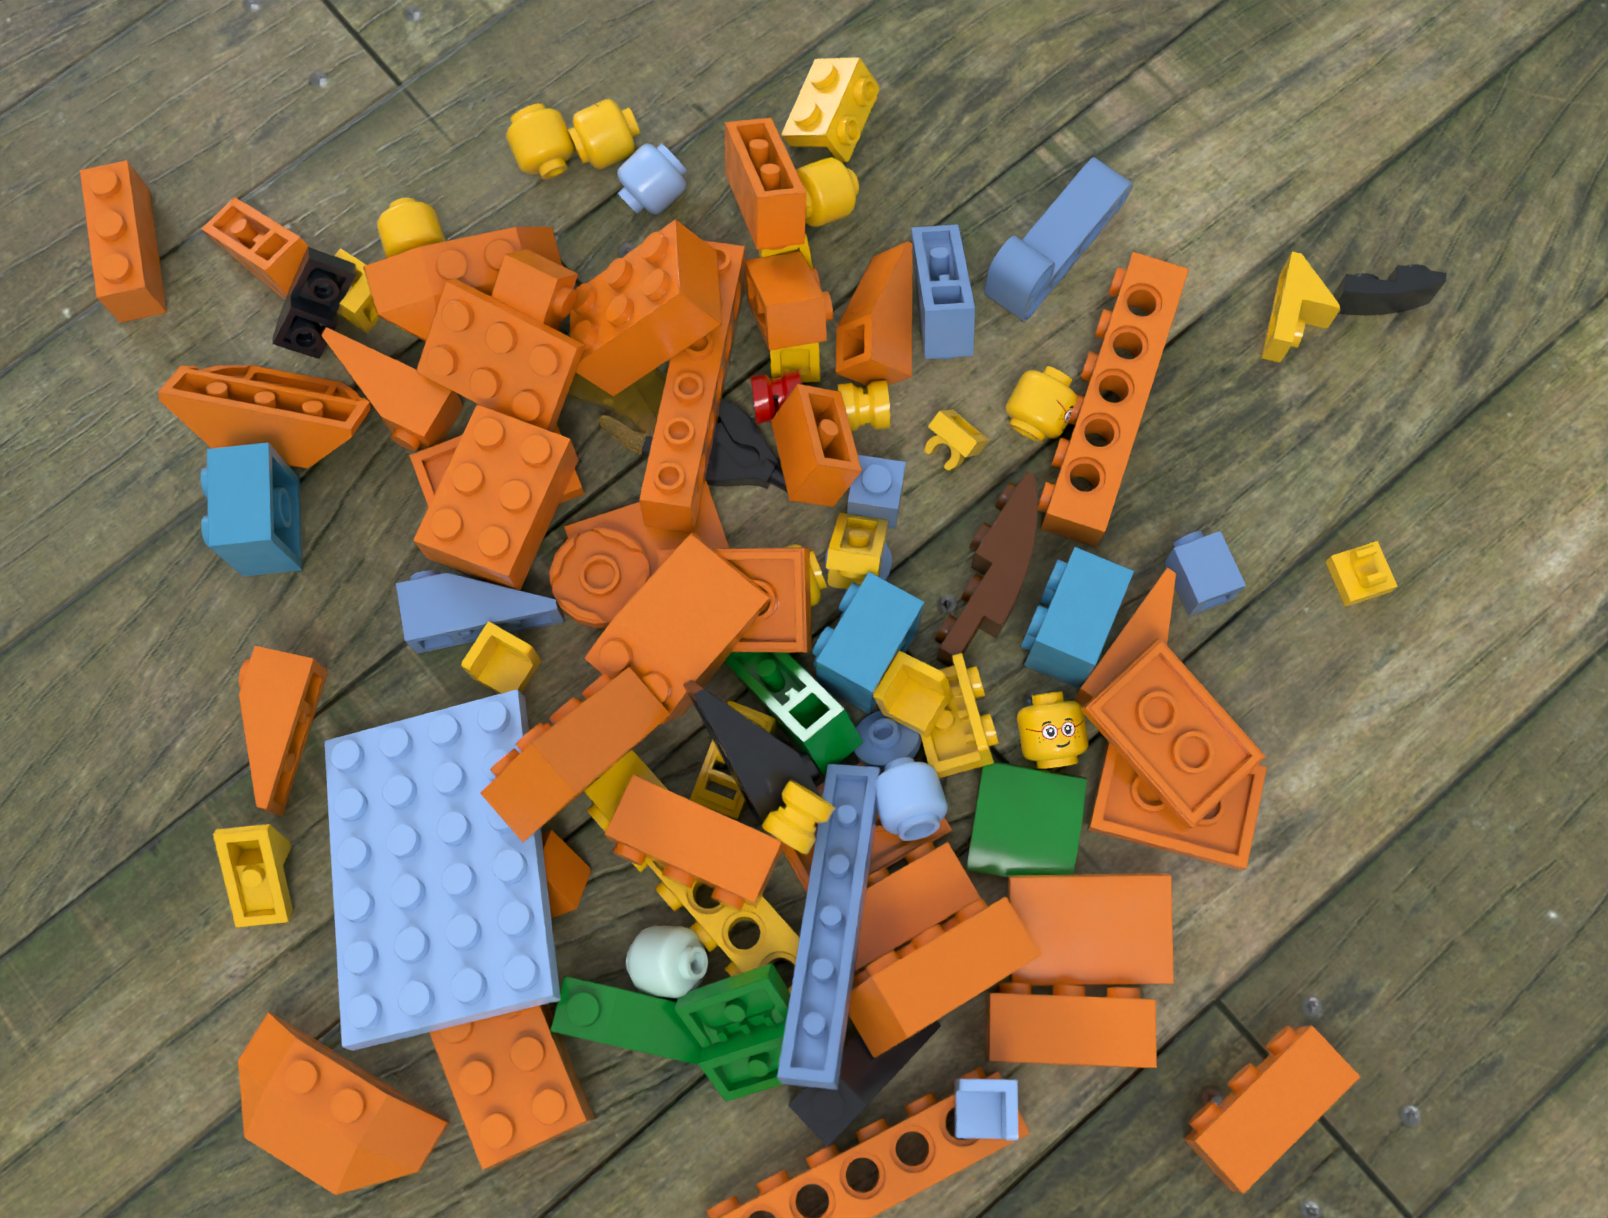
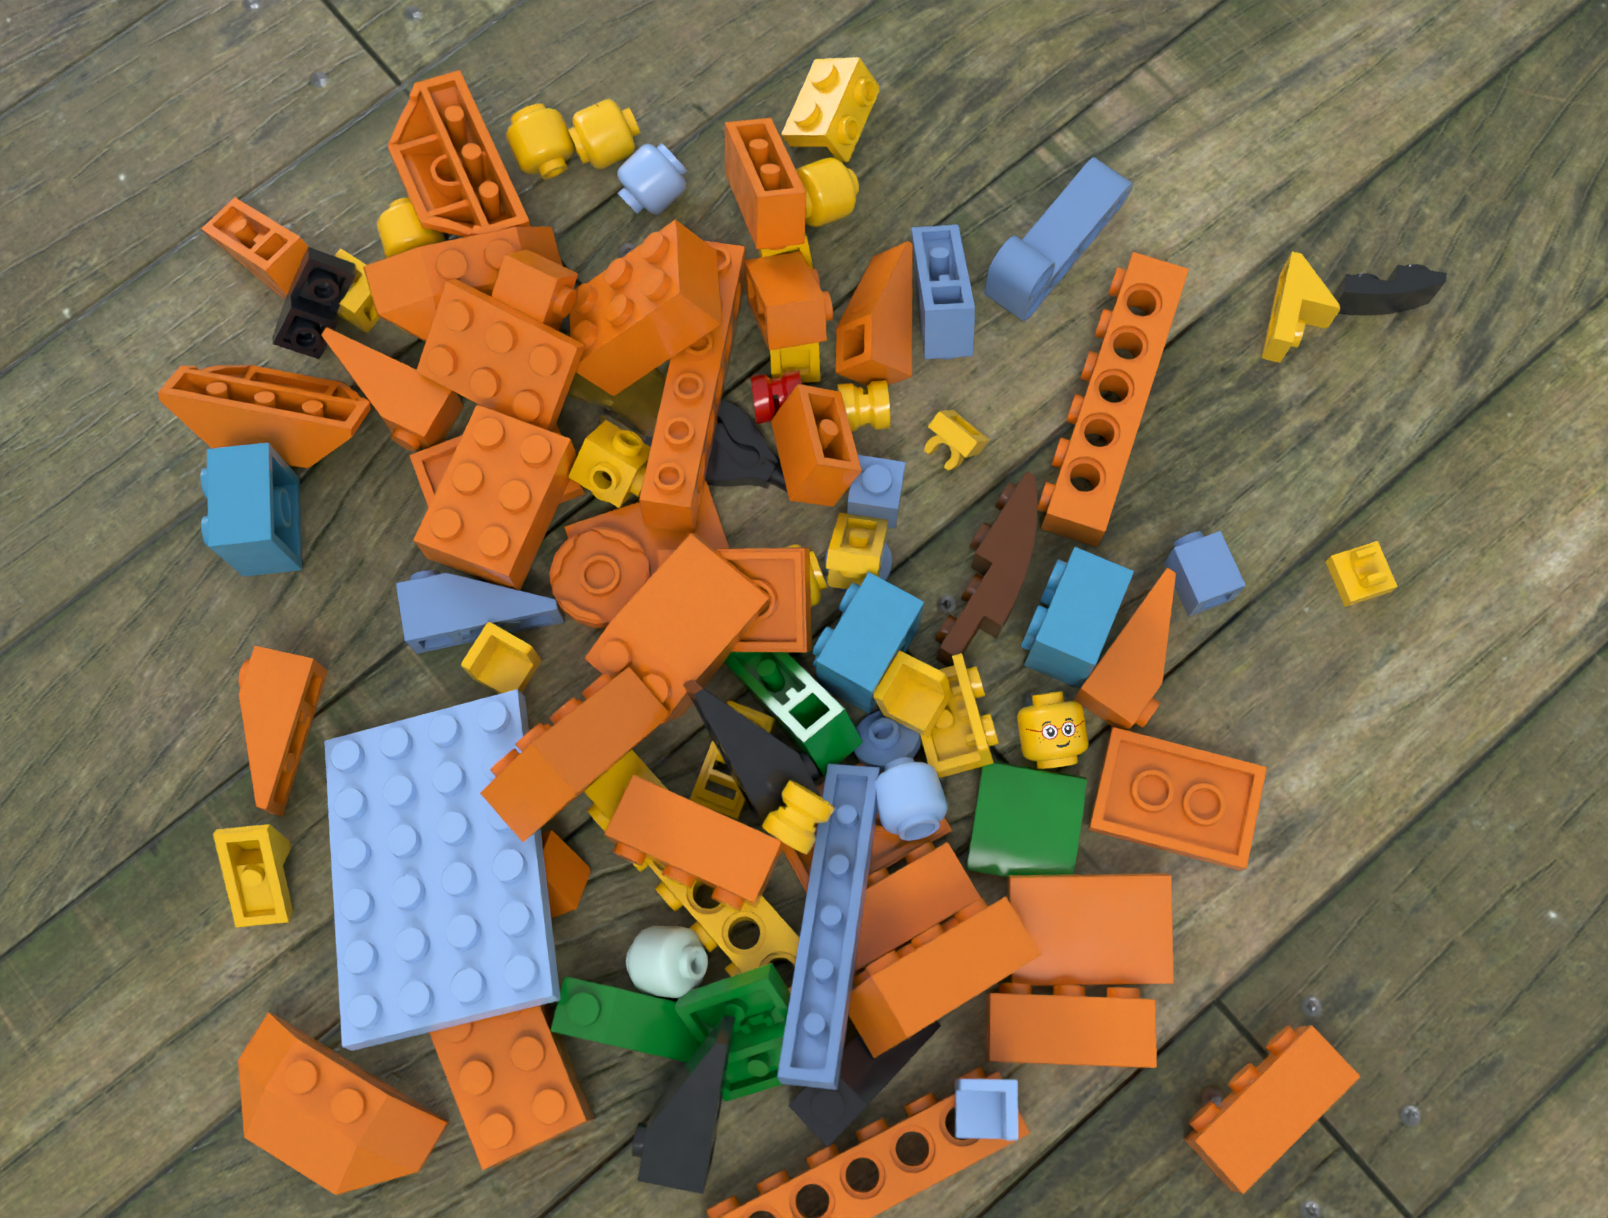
(123, 242): orange brick -> none
(452, 162): none -> orange wedge
(611, 464): none -> yellow brick
(684, 1123): none -> black slope
(1041, 404): yellow head -> none
(1173, 733): orange tile -> none

